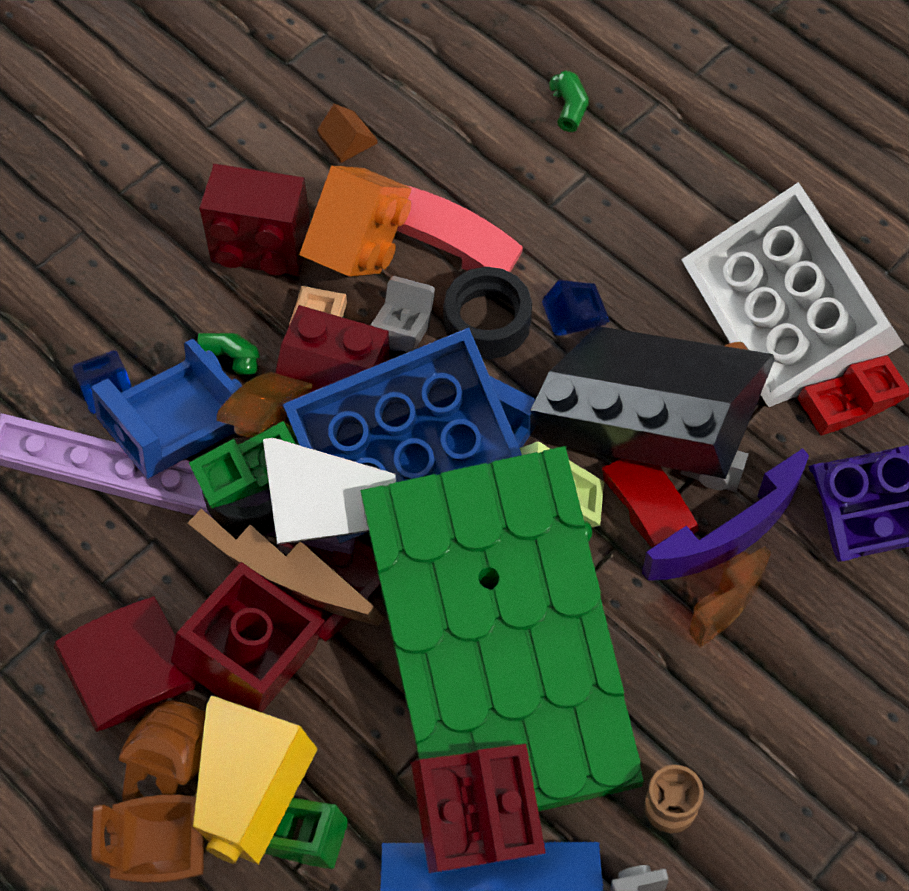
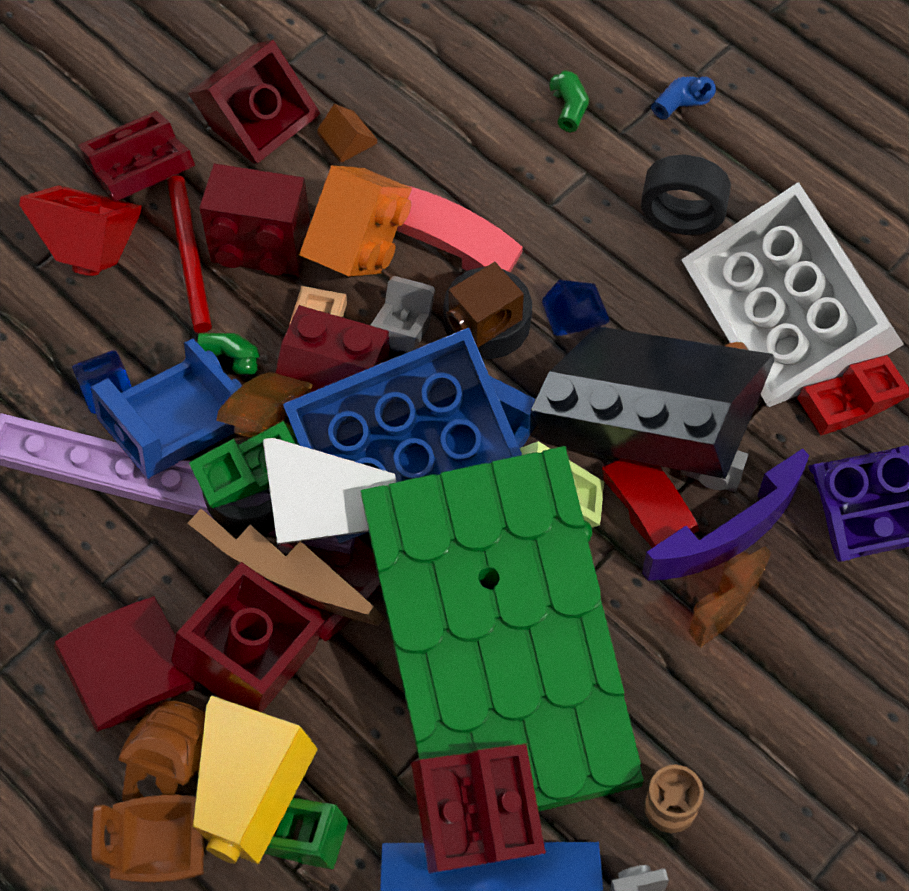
(81, 226): none -> red slope
(136, 155): none -> dark red slope
(189, 255): none -> red bar
(255, 101): none -> dark red slope
(485, 304): none -> reddish brown brick
(683, 92): none -> blue arm
(690, 175): none -> black tyre

